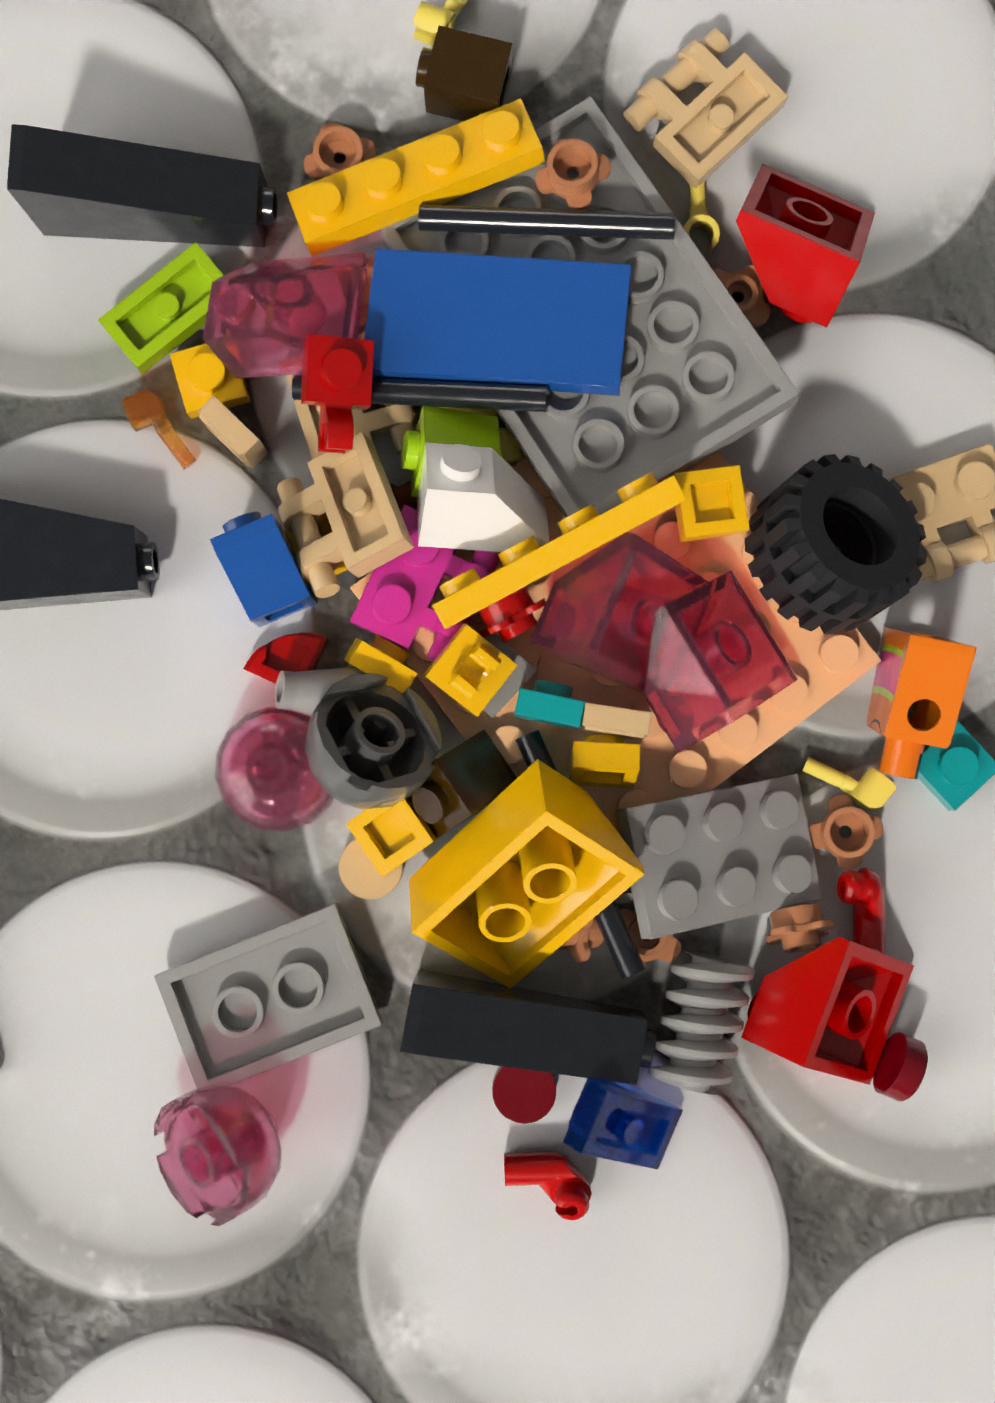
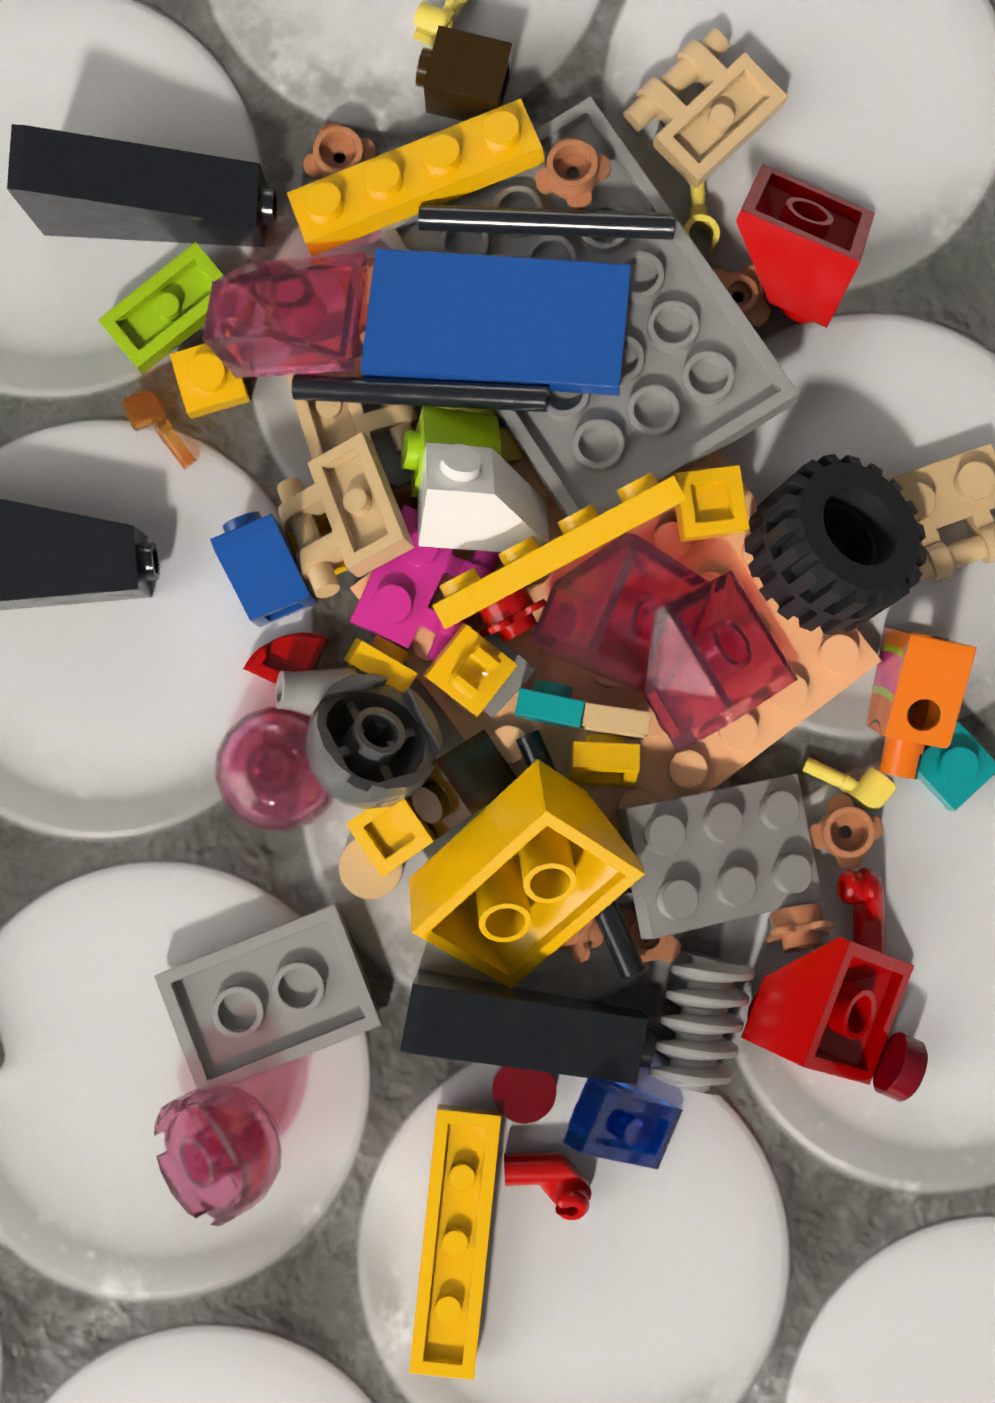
(232, 432): tan tile -> none
(337, 379): red plate -> none
(455, 1242): none -> yellow plate

